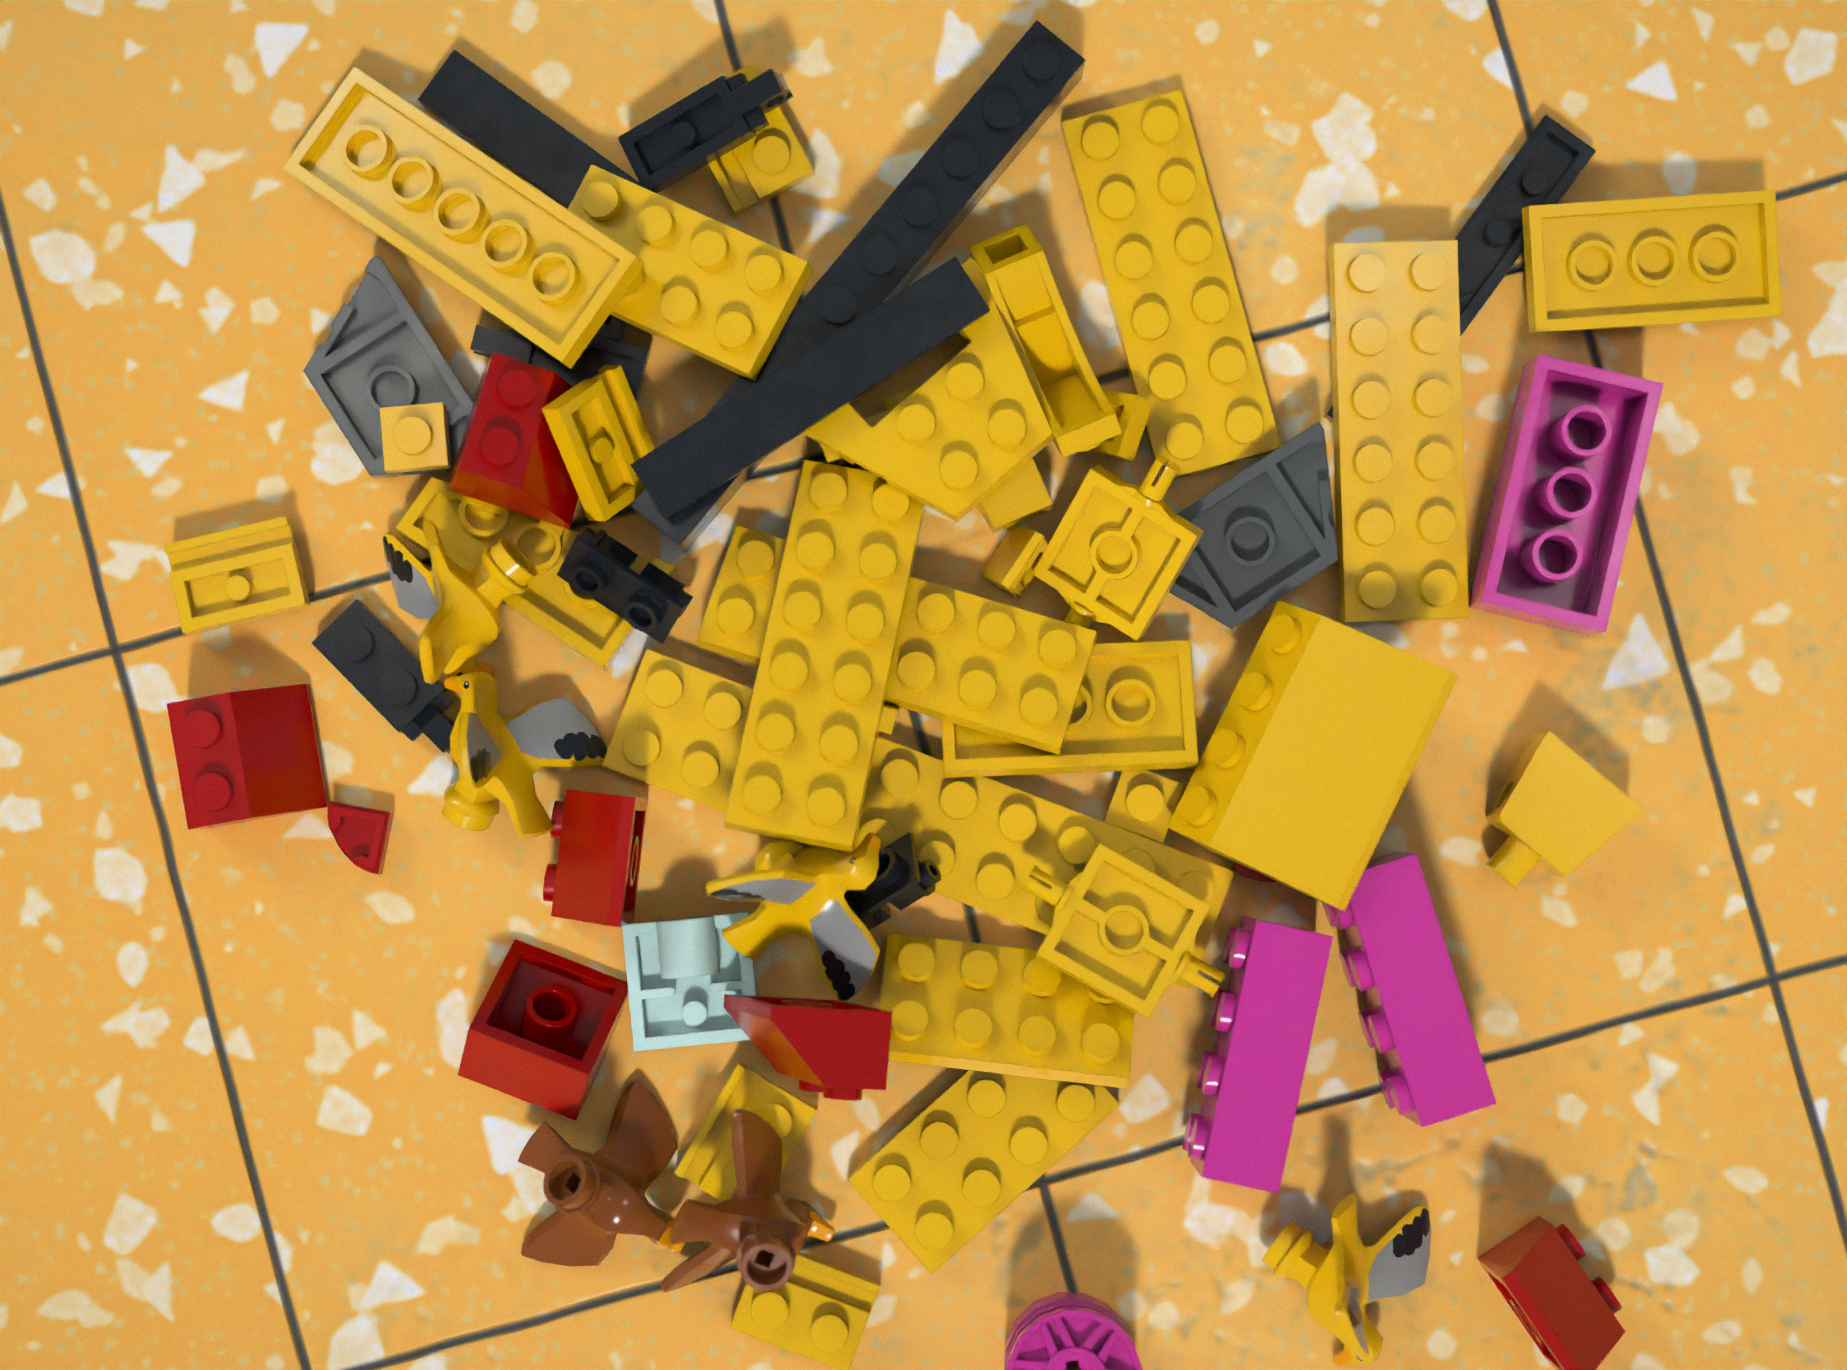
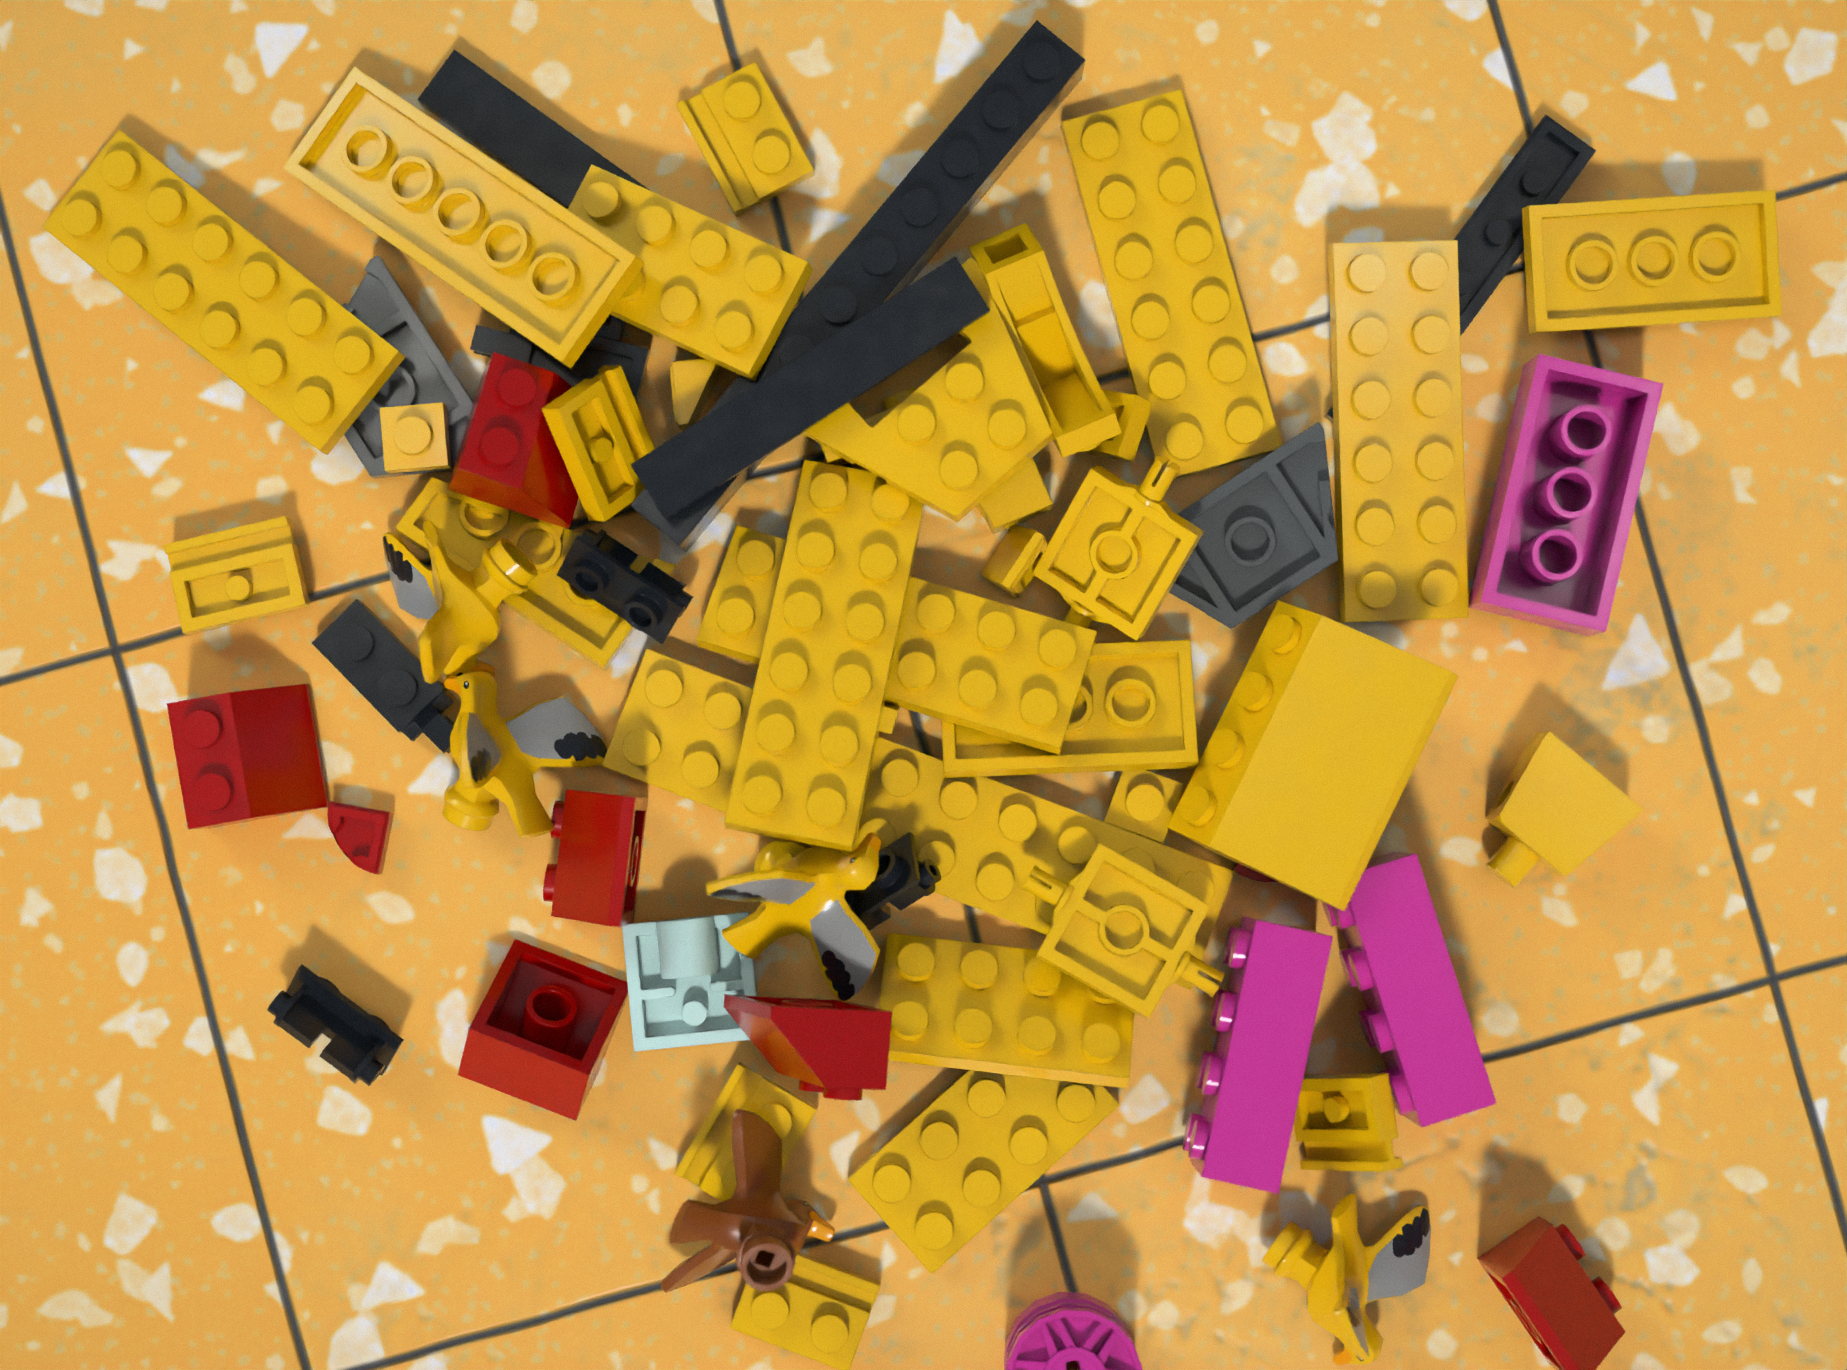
(223, 292): none -> yellow plate
(359, 1041): none -> black hinge
(604, 1189): dark orange animal -> none
(691, 388): none -> yellow slope
(702, 127): black hinge -> none
(1347, 1123): none -> yellow plate

